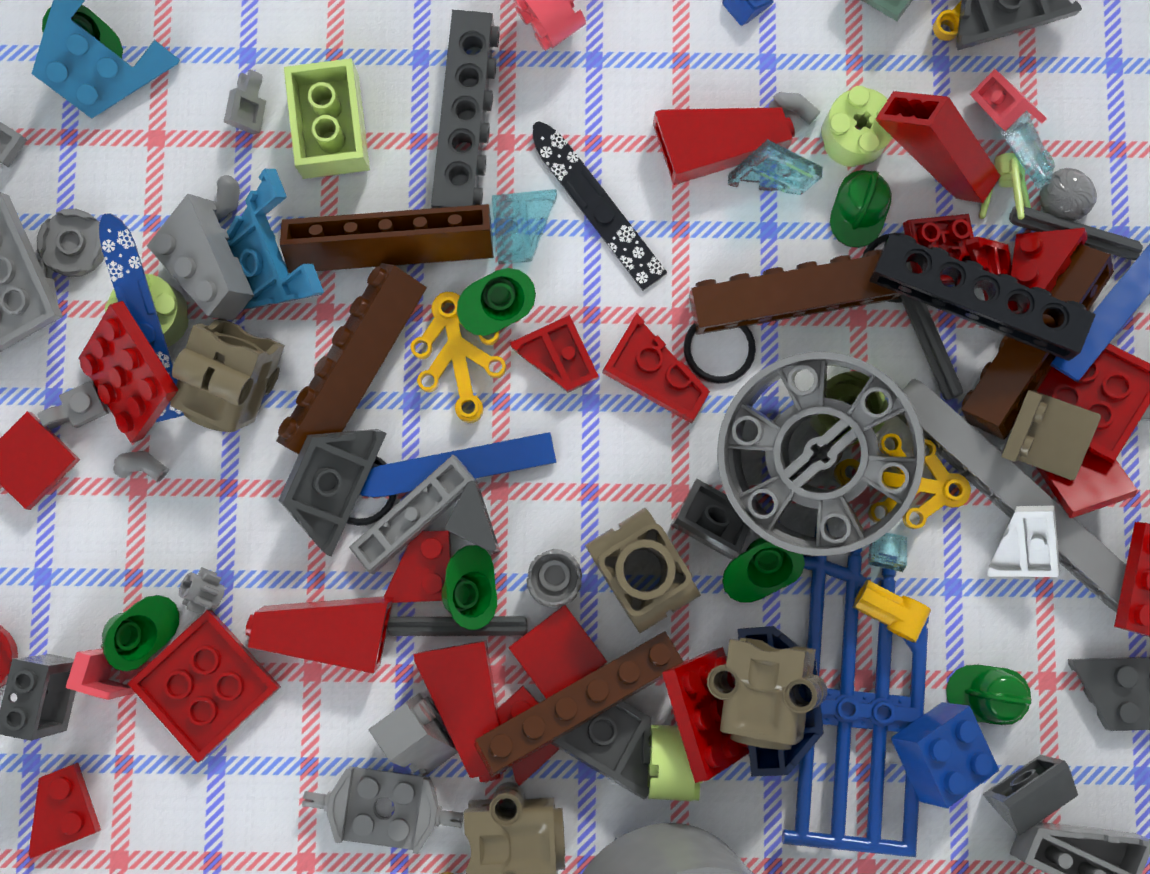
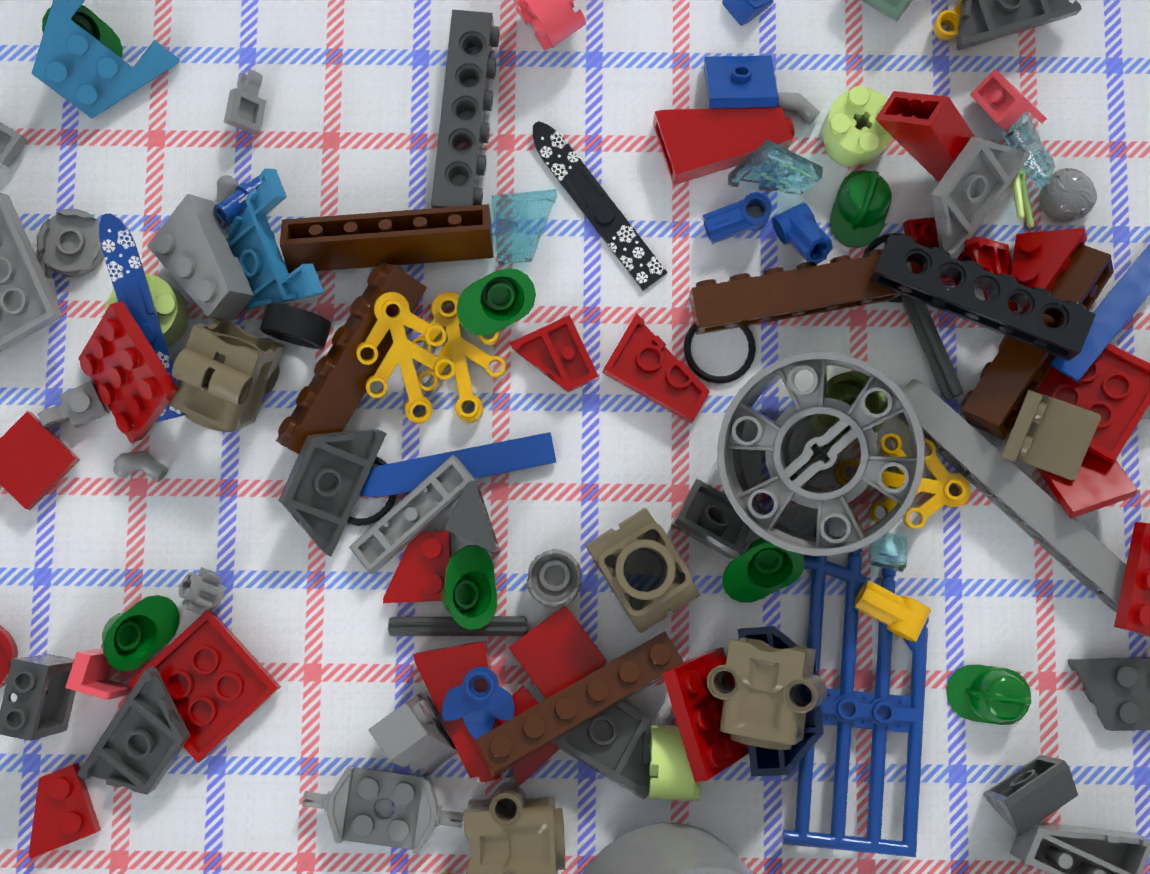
(139, 739): none -> dark grey wing
(230, 207): none -> blue pin
(295, 326): none -> black tyre
(326, 118): yellowish green brick -> none
(328, 632): red slope -> none
(403, 351): none -> yellow plant
(478, 707): none -> blue plate
(735, 220): none -> blue piece
(740, 82): none -> blue plate
(800, 229): none -> blue piece
(945, 754): blue brick -> none
(972, 190): none -> light grey wing
(1028, 545): white wing -> none
(1096, 238): dark grey axle -> none

